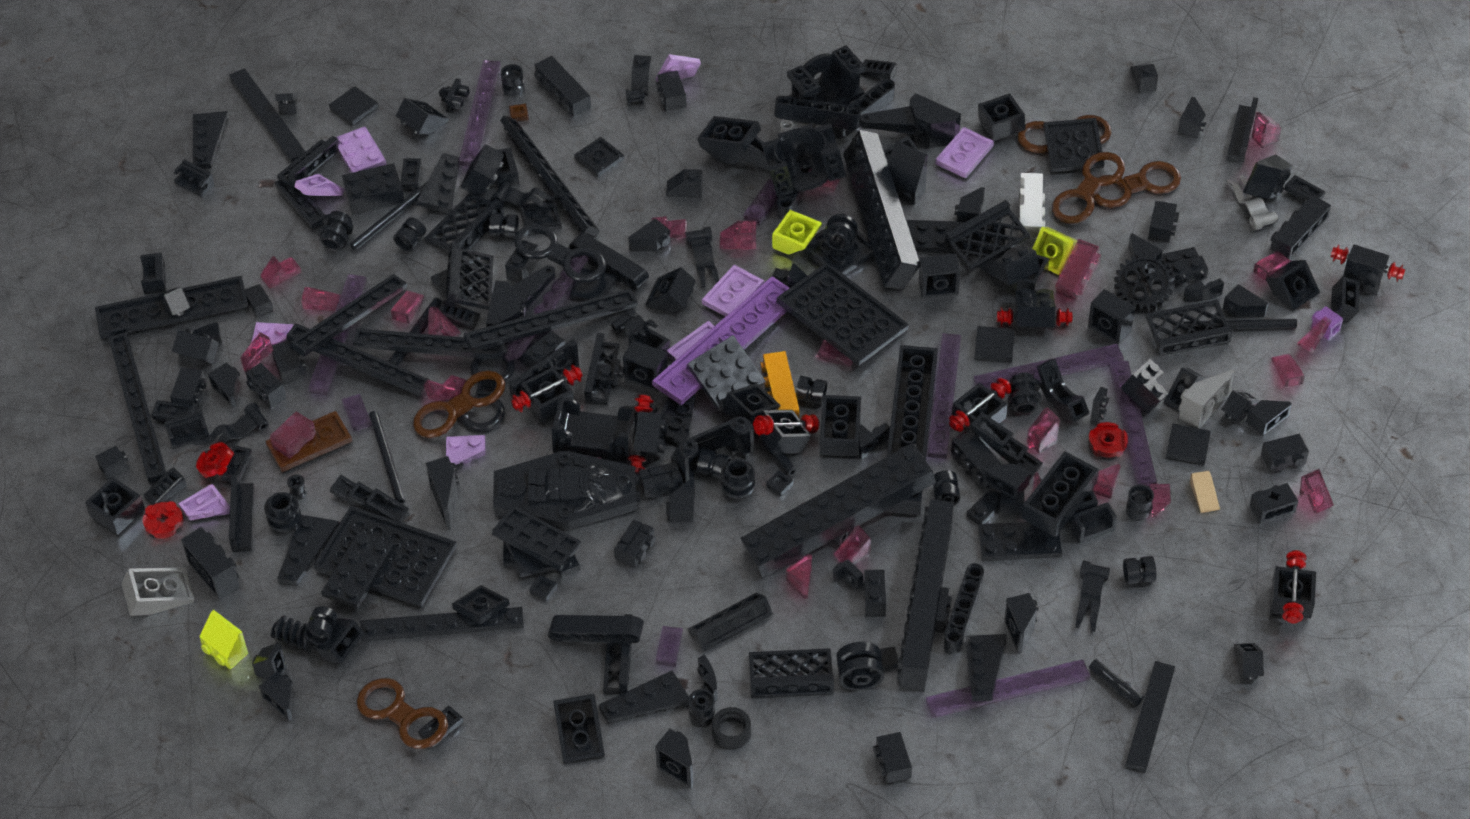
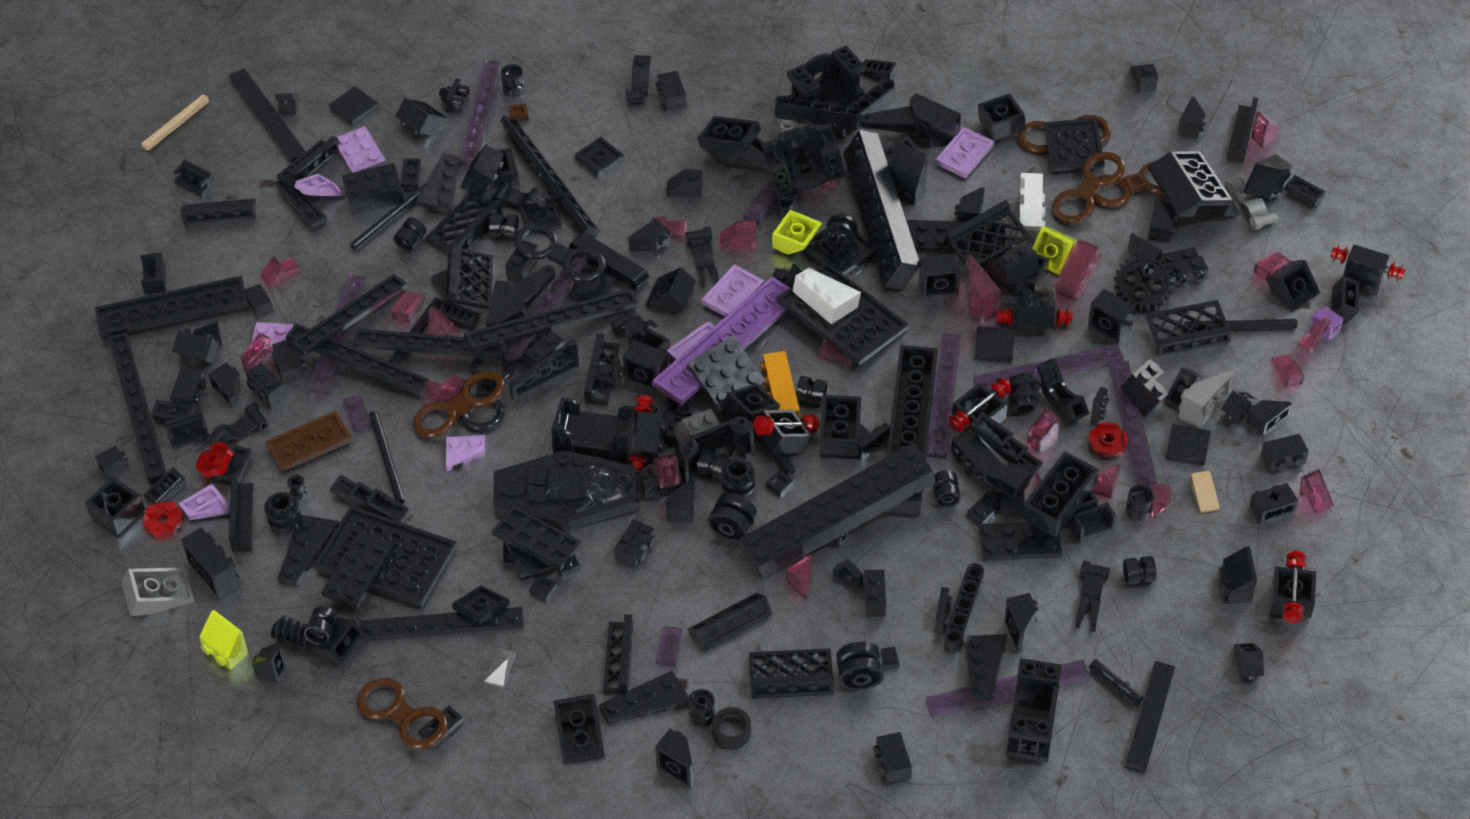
(175, 122): none -> tan axle
(175, 301): slope -> none
(207, 136): black wing -> none
(218, 211): none -> black fence
(279, 693): black slope -> none
(293, 434): clear pink brick -> none
(319, 299): clear pink slope -> none
(336, 230): black piece -> none
(443, 484): black slope -> none
(500, 667): none -> light grey slope
(545, 391): black brick -> none
(562, 86): black brick -> none
(596, 628): black beam -> none
(666, 470): none -> clear pink slope
(685, 66): lavender wing -> none
(695, 425): none -> dark grey brick
(707, 674): black slope -> none
(732, 517): none -> black wheel
(826, 295): none -> white wedge
(855, 547): clear pink slope -> none
(925, 595): black brick -> none
(981, 292): none -> clear pink slope
(1033, 710): none -> black piece
(1190, 183): none -> black slope
(1200, 292): black slope -> none
(1238, 576): none -> black slope
(1244, 304): black slope -> none
(1300, 226): black brick -> none

